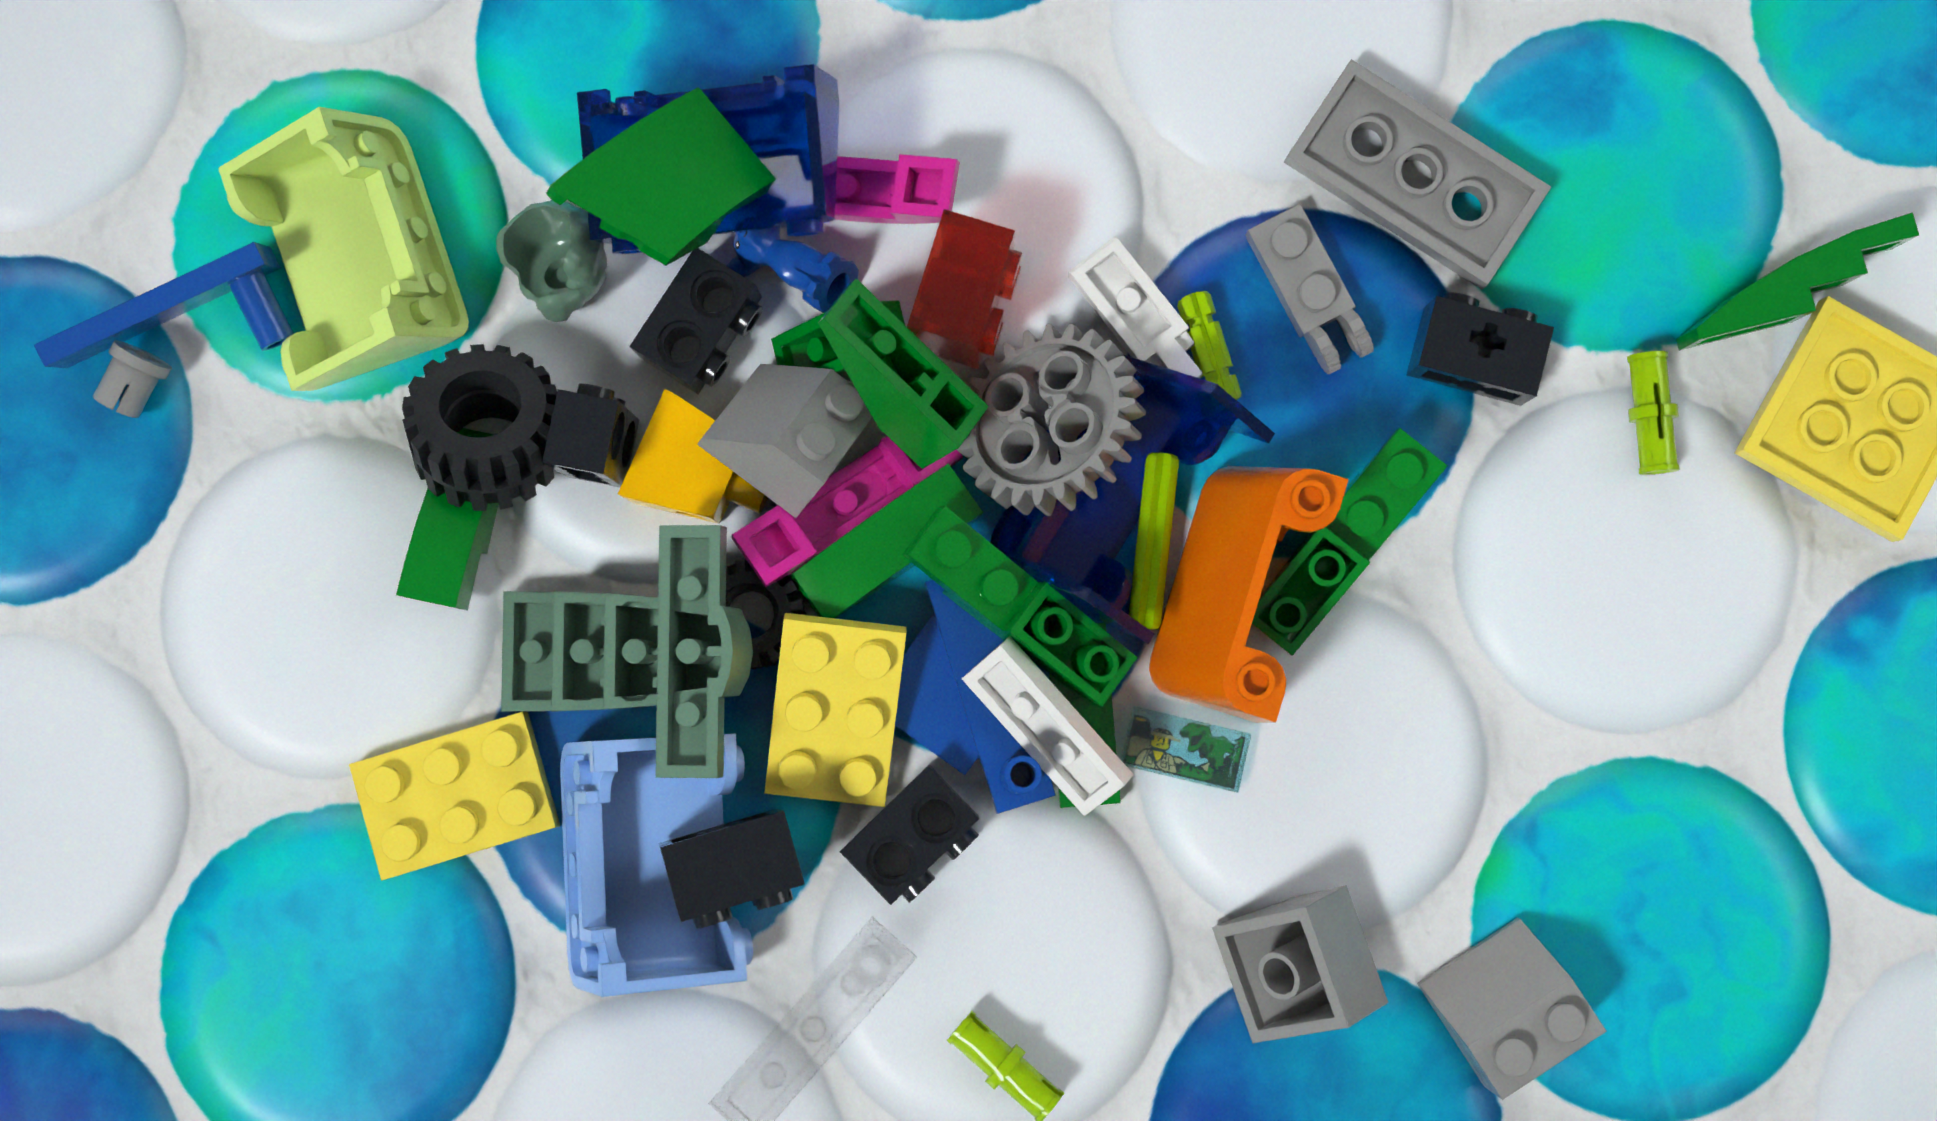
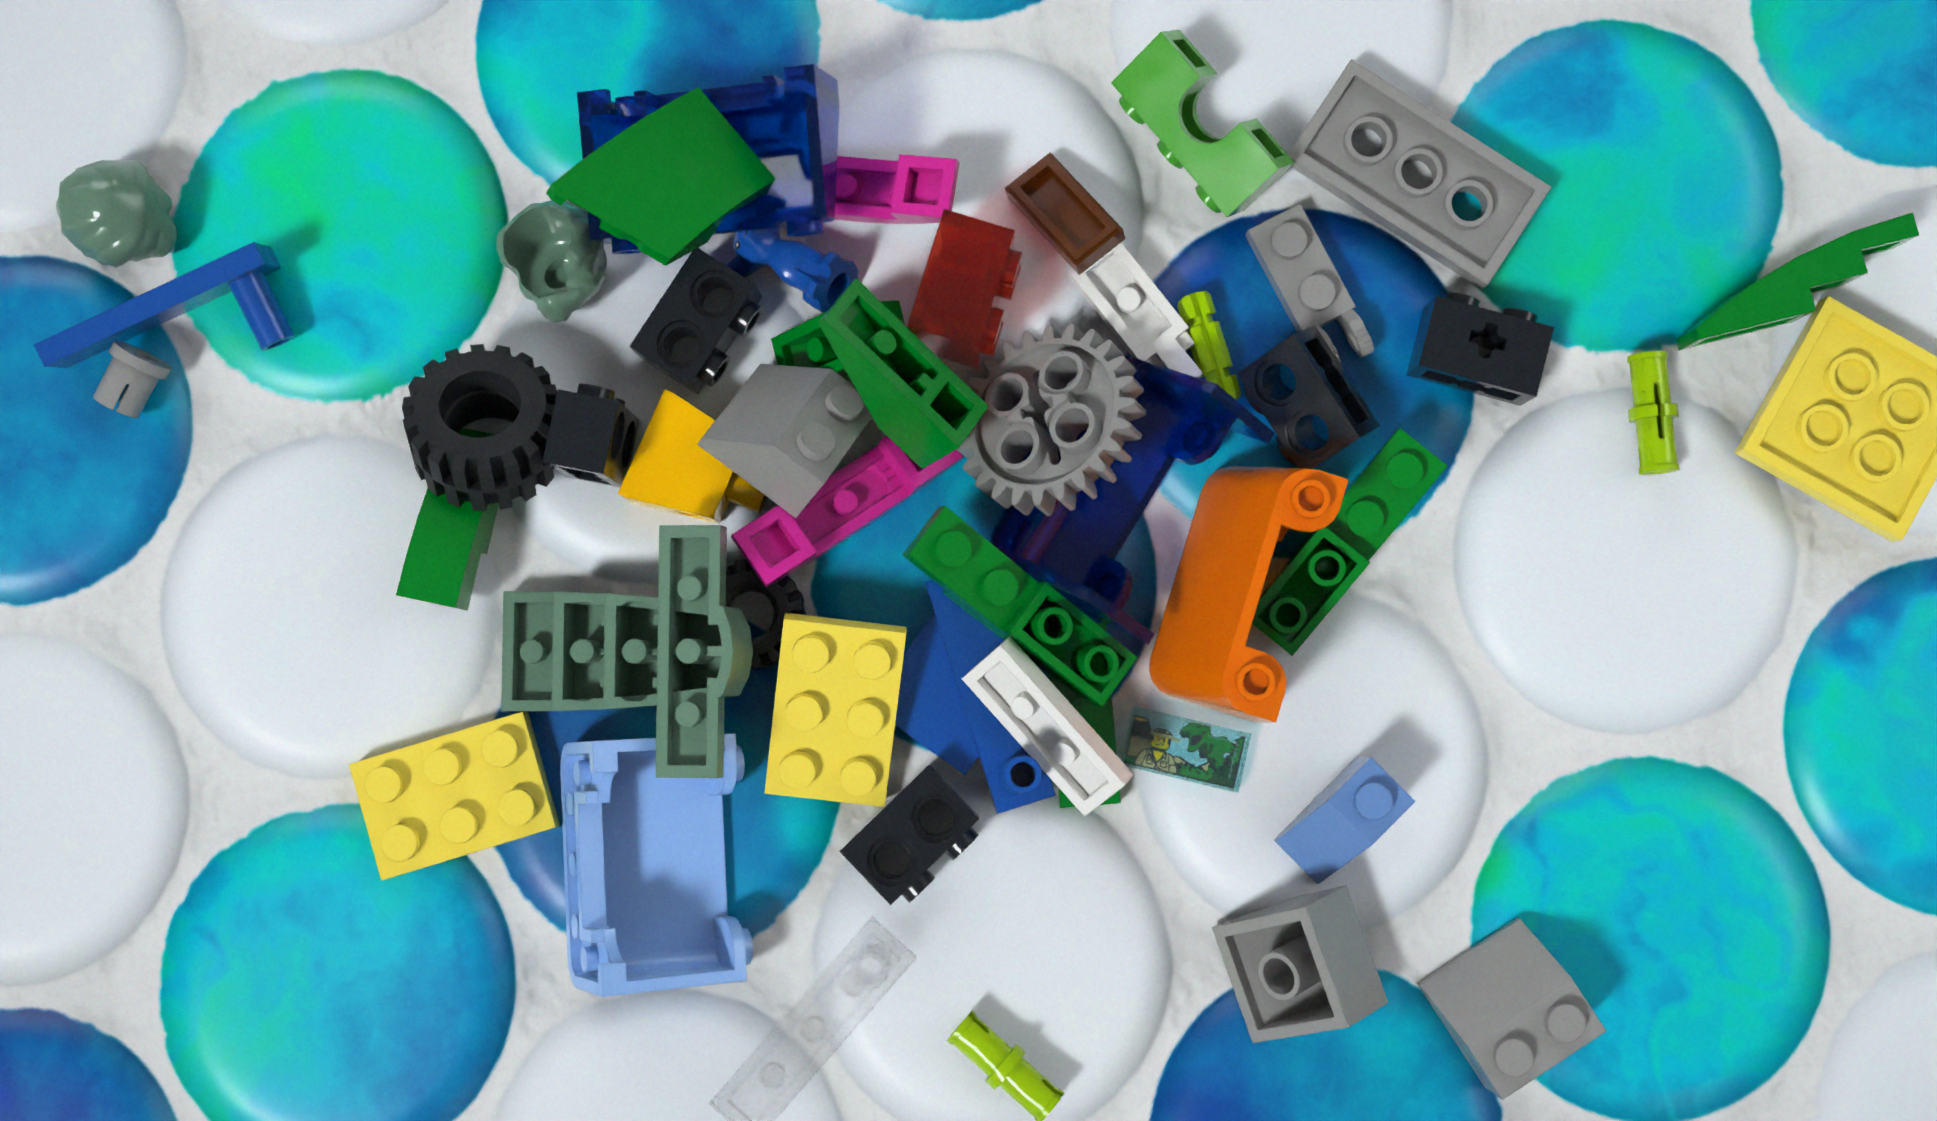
(116, 212): none -> sand green hair
(352, 244): yellowish green windscreen -> none
(732, 866): black brick -> none
(873, 550): green slope -> none
(1065, 213): none -> reddish brown tile
(1153, 539): lime axle -> none
(1163, 93): none -> bright green arch
(1319, 390): none -> black brick
(1344, 819): none -> medium blue slope

